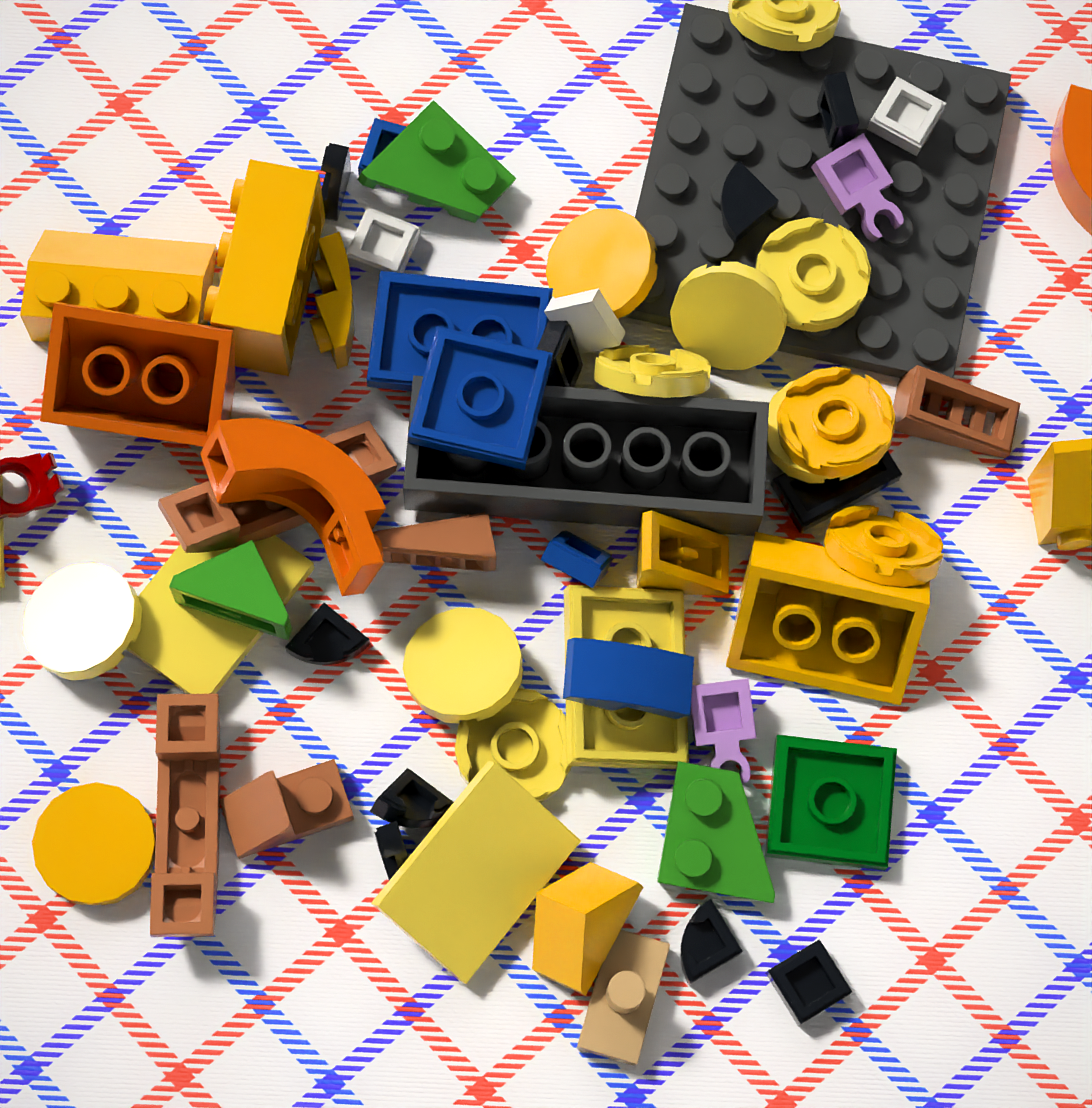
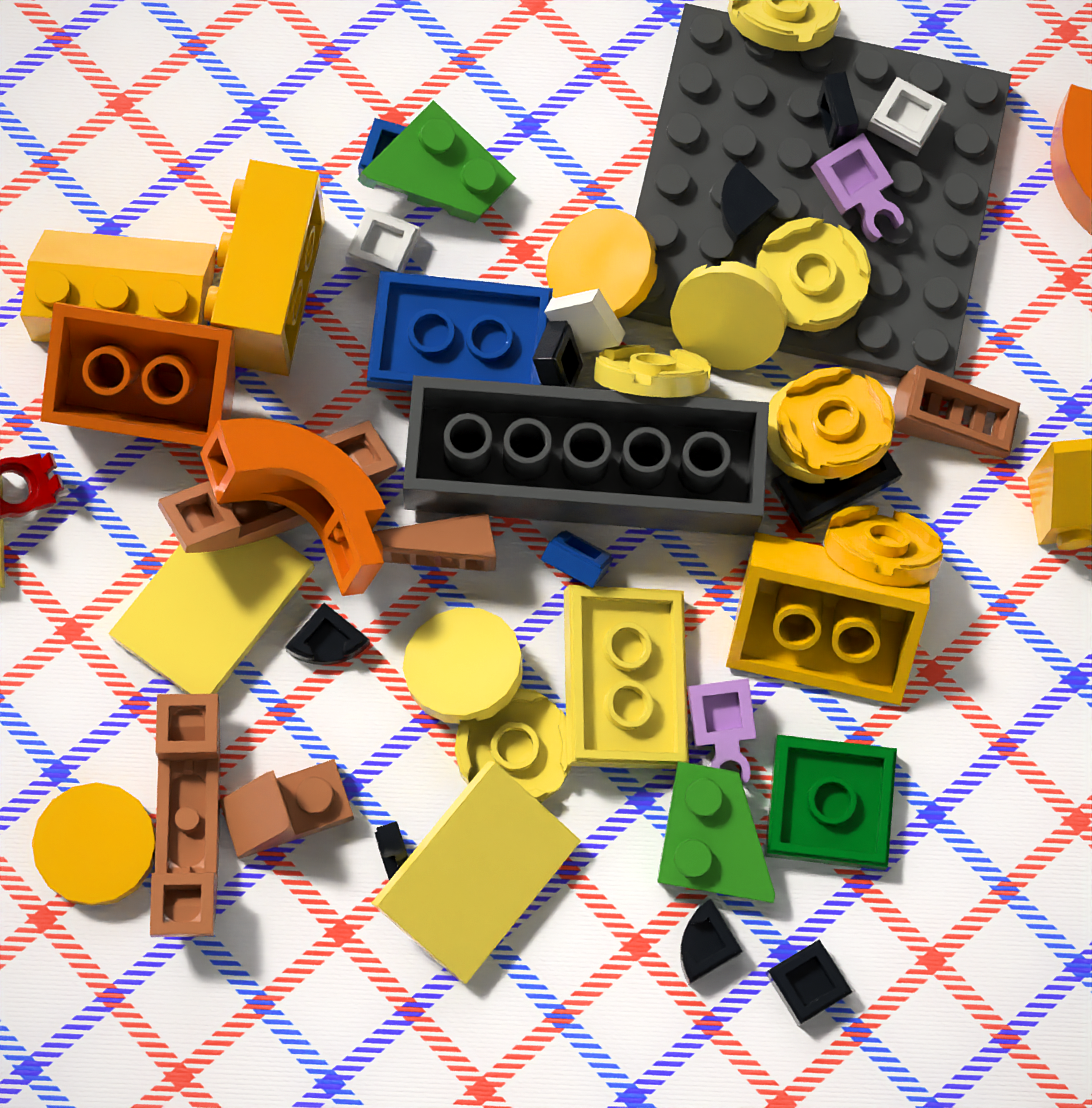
(81, 621): tile -> none
(234, 589): bright green slope -> none
(335, 308): yellow slope -> none
(338, 170): black tile -> none
(411, 802): black tile -> none
(480, 398): blue tile -> none
(579, 924): yellow slope -> none
(623, 998): tan tile -> none
(628, 676): blue slope -> none
(681, 557): yellow slope -> none

